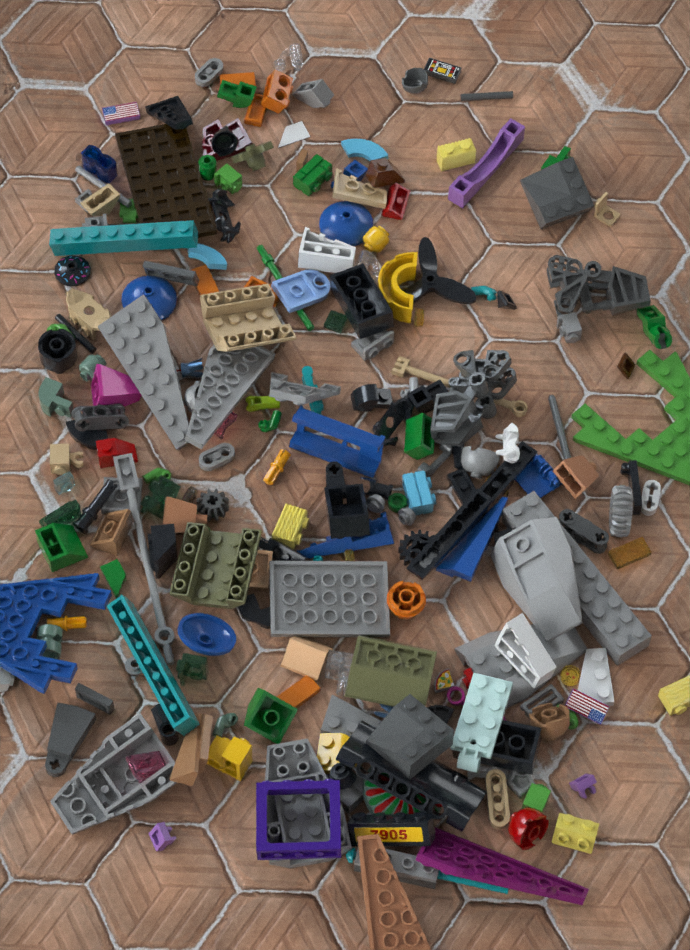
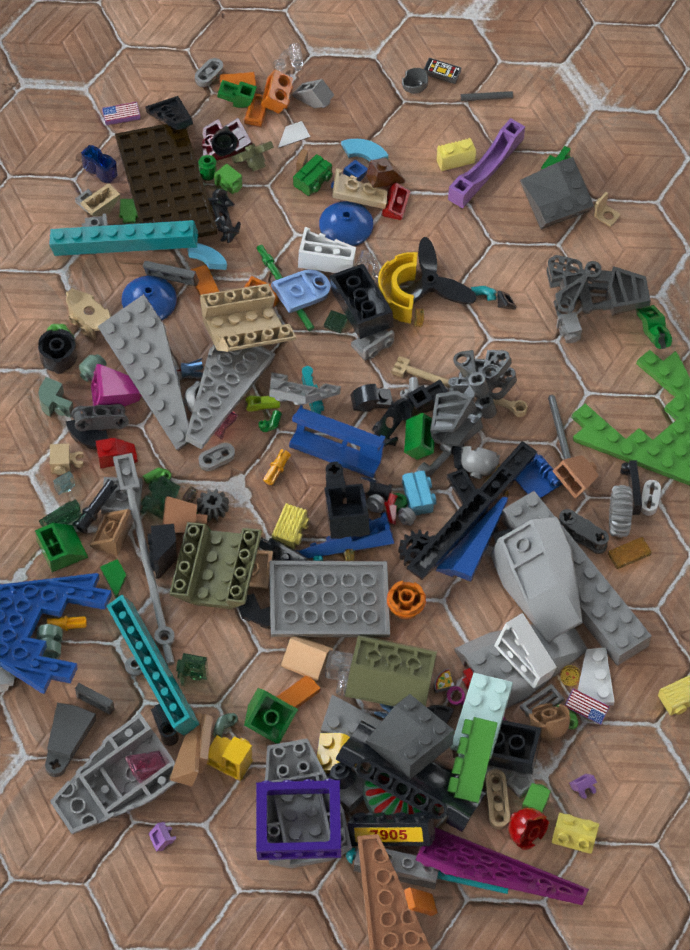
(72, 276): black dish -> none
(90, 347): black bar -> none
(100, 184): light grey bar -> none
(206, 634): blue dish -> none
(376, 239): yellow head -> none
(391, 508): none -> red bar
(420, 901): none -> orange tile
(475, 761): none -> bright green windscreen
(510, 438): white piece -> none
(626, 365): reddish brown slope -> none

